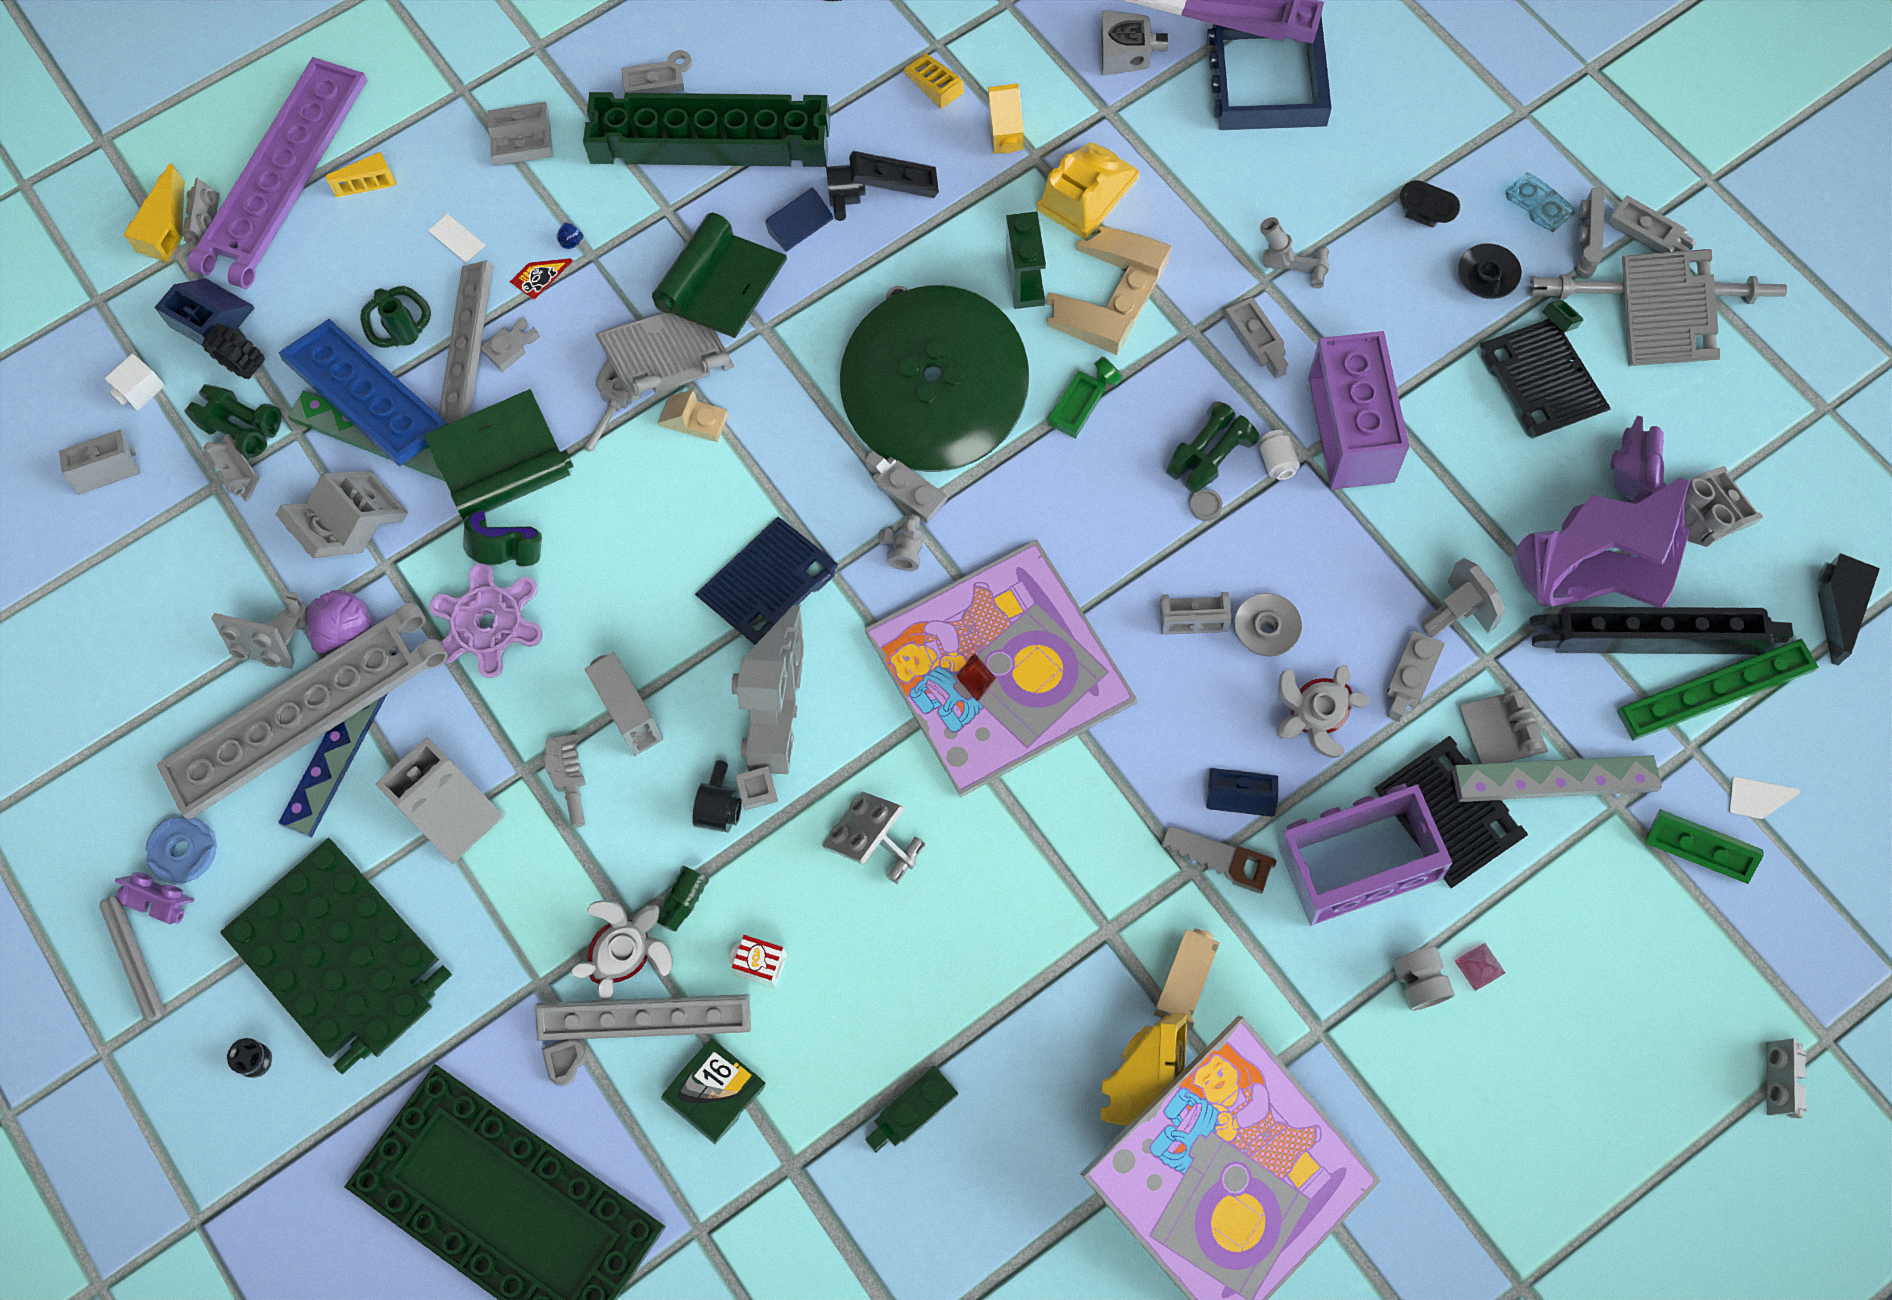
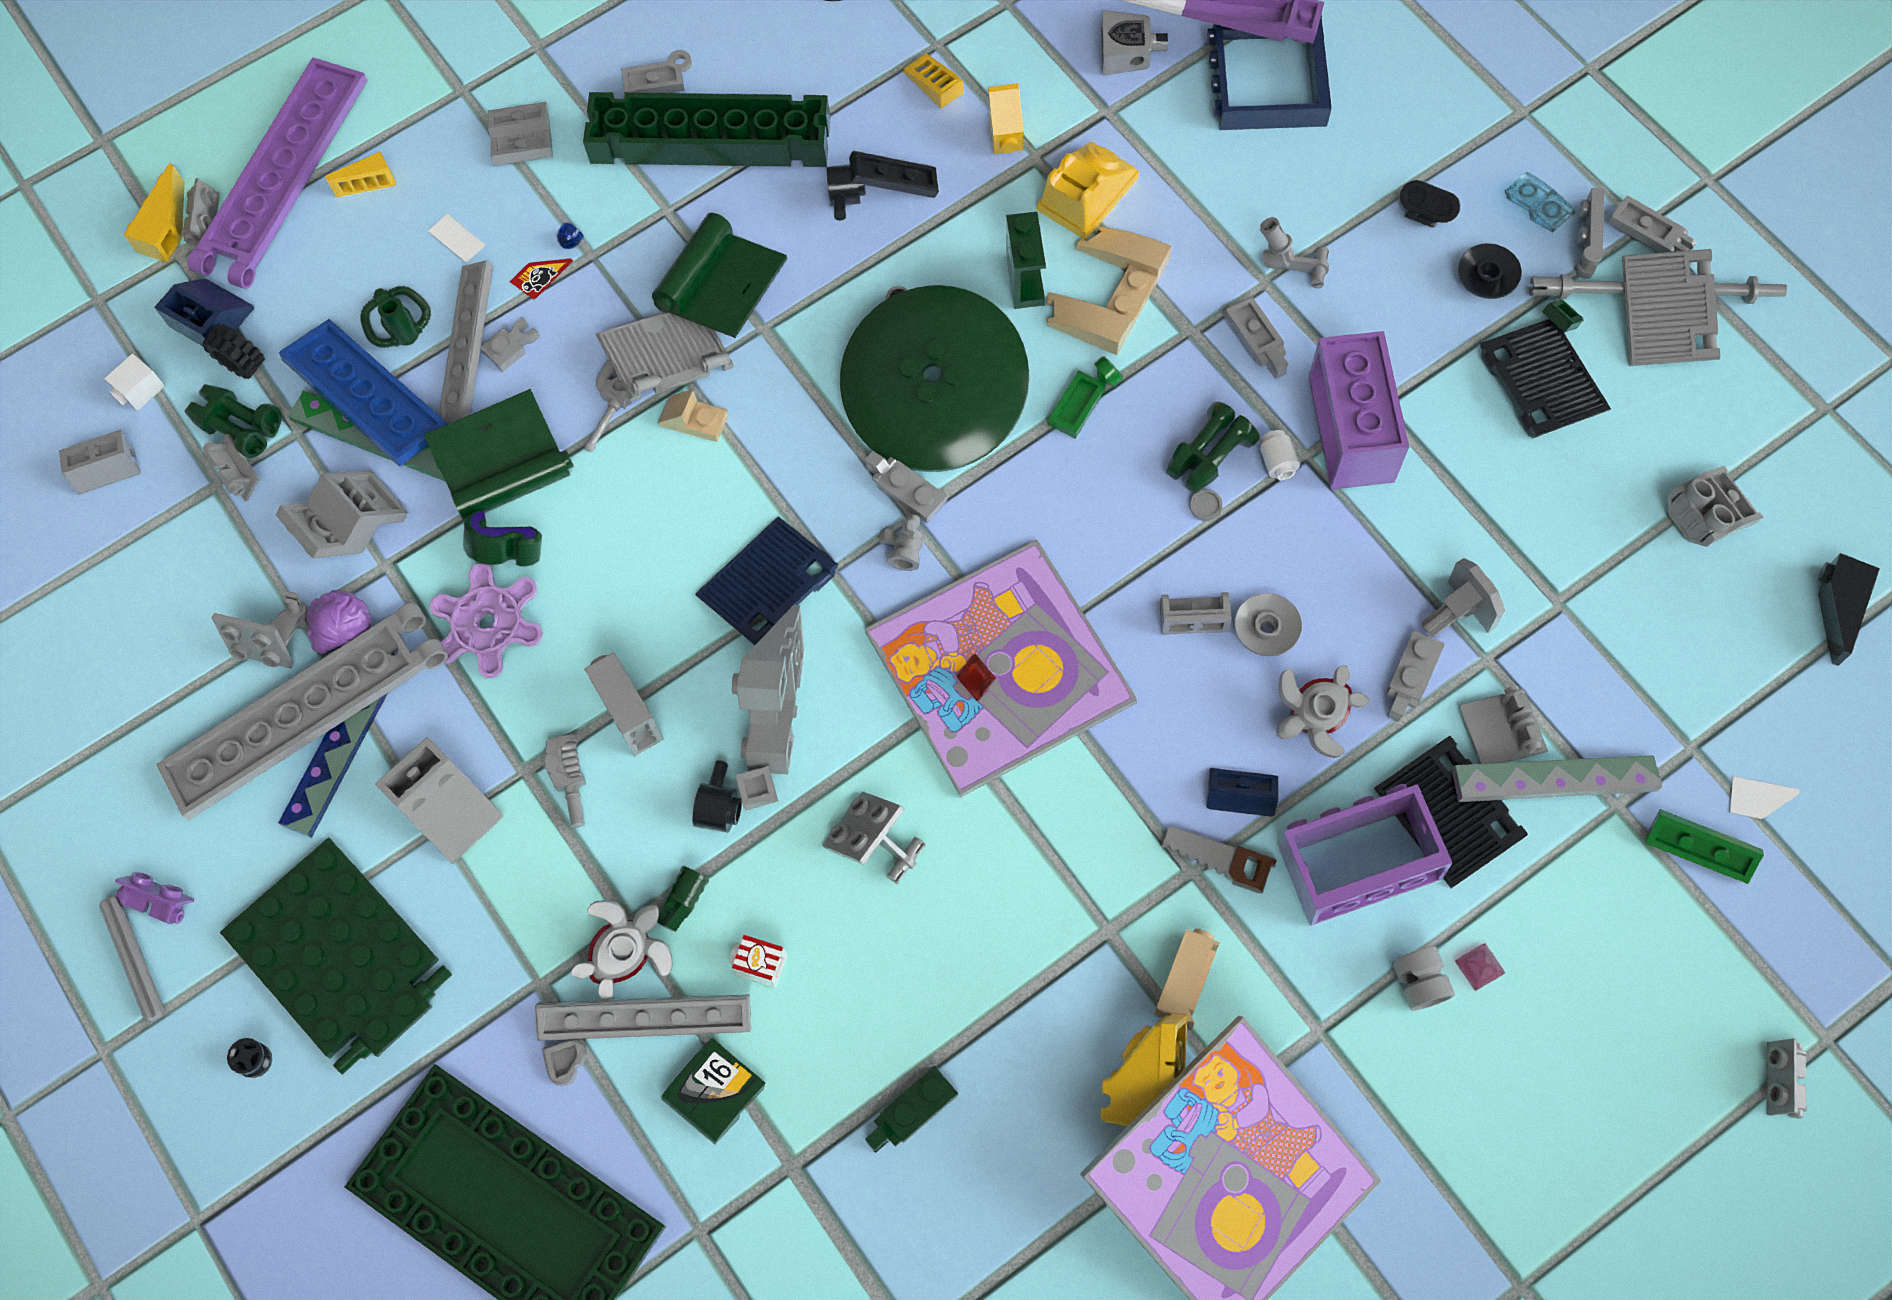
(194, 862): medium blue tile -> none
(798, 219): dark blue slope -> none
(1645, 527): medium lavender piece -> none
(1660, 630): black hinge -> none
(1717, 689): green tile -> none

